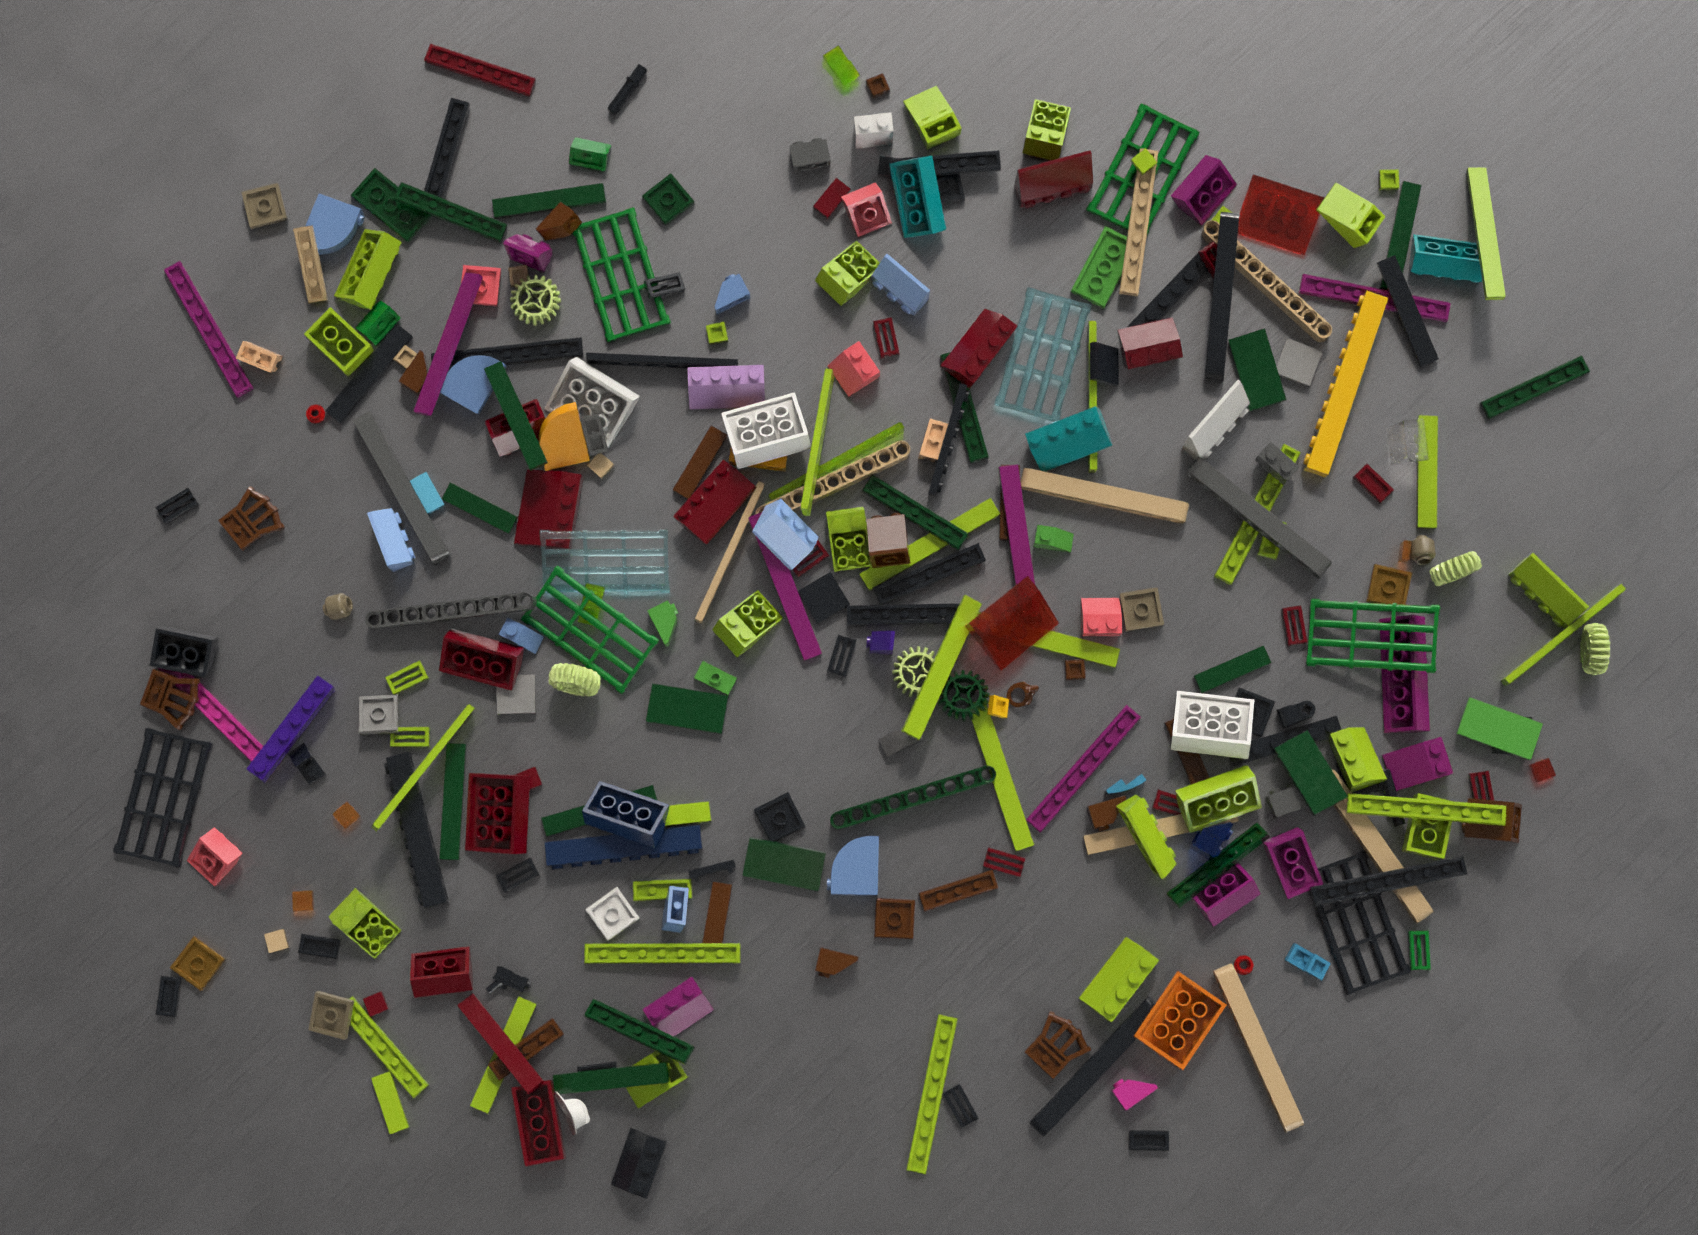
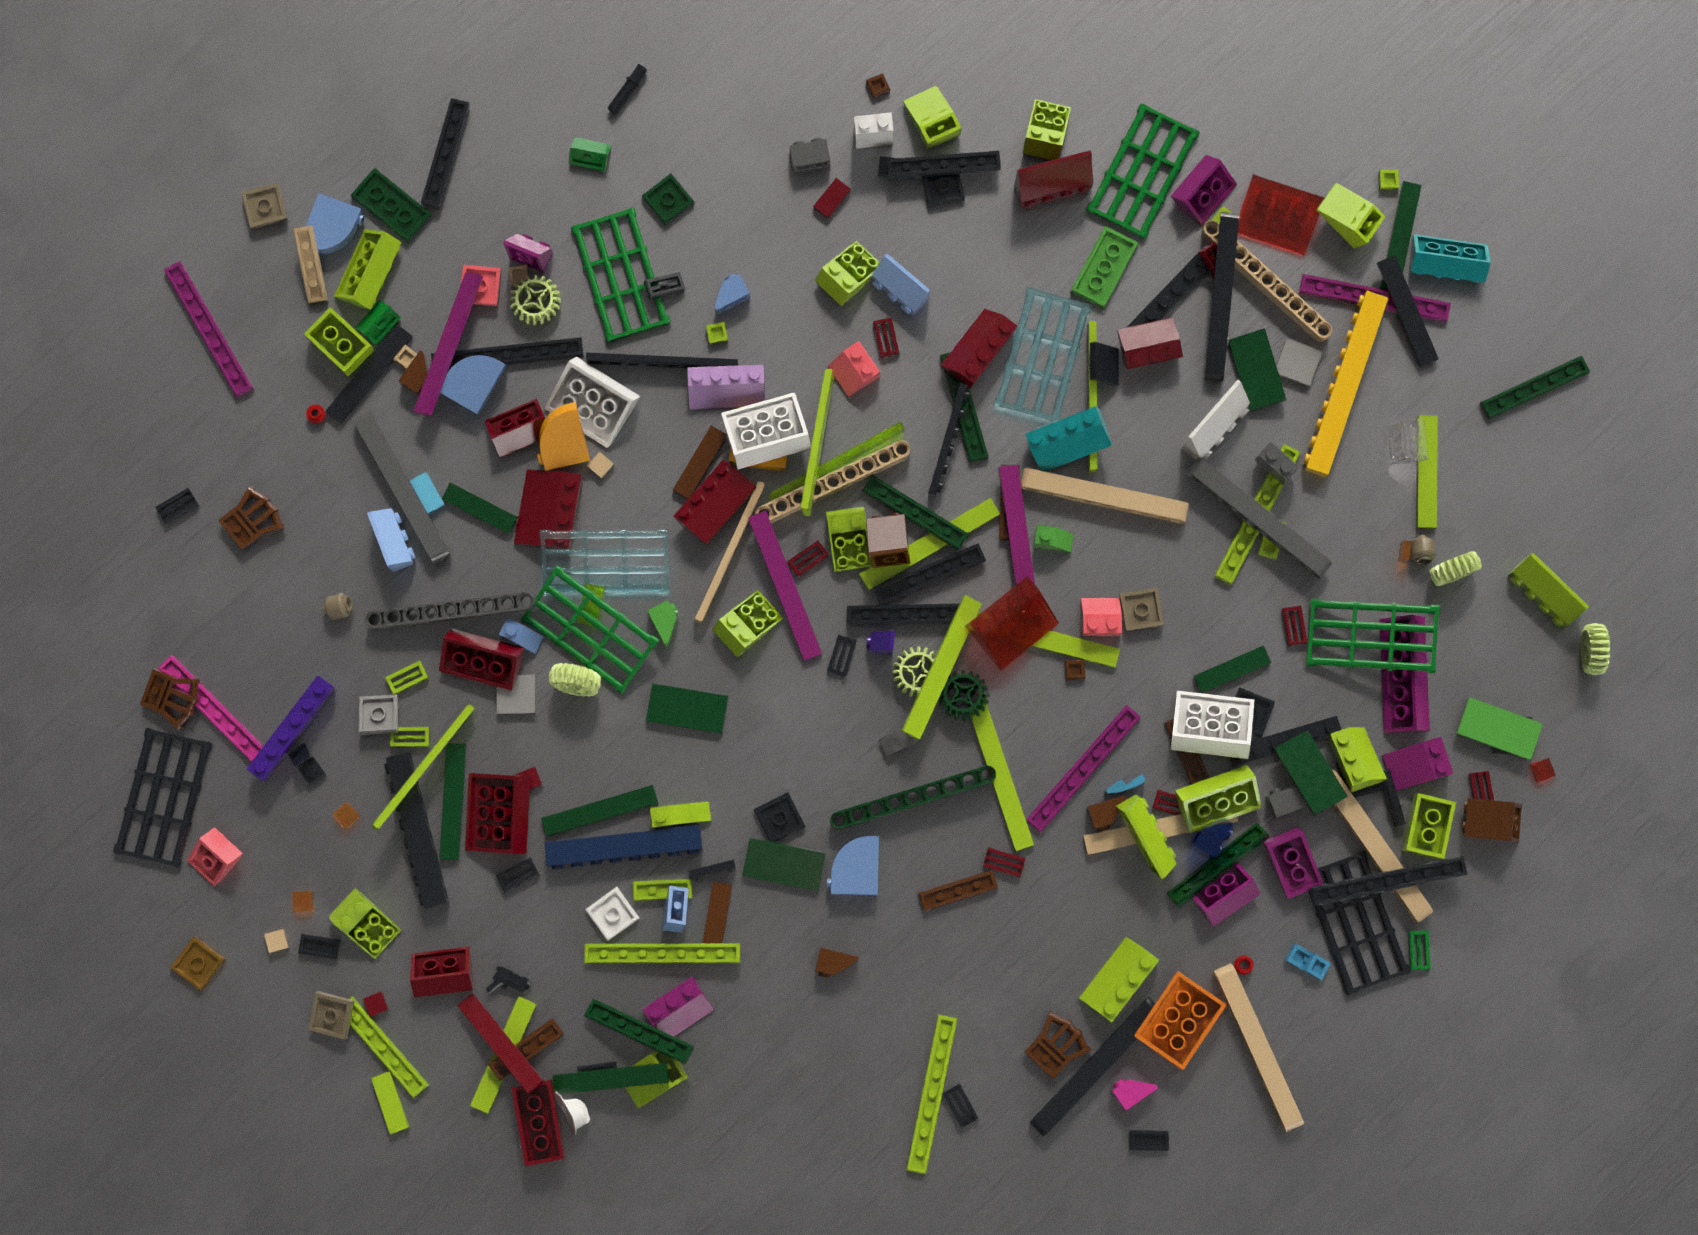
(168, 996): black tile -> none
(183, 651): black slope -> none
(258, 356): light nougat hinge -> none
(450, 212): dark green tile -> none
(479, 70): dark red tile -> none
(515, 415): dark green tile -> none
(548, 200): dark green tile -> none
(559, 223): reddish brown slope -> none
(594, 434): dark grey hinge -> none
(626, 814): dark blue slope -> none
(639, 1163): black slope -> none
(715, 678): bright green plate -> none
(784, 533): light blue slope -> none
(823, 598): black tile -> none
(841, 65): clear neon green slope -> none
(866, 209): coral slope -> none
(894, 918): reddish brown tile -> none
(918, 196): teal slope -> none
(933, 440): light nougat hinge -> none
(998, 706): yellow plate -> none
(1029, 691): reddish brown piece -> none
(1137, 230): tan tile -> none
(1143, 161): lime tile -> none
(1293, 715): black piece -> none
(1373, 483): dark red tile -> none
(1388, 585): pearl gold tile -> none
(1426, 809): lime tile -> none
(1485, 234): lime tile -> none
(1518, 671): lime tile -> none

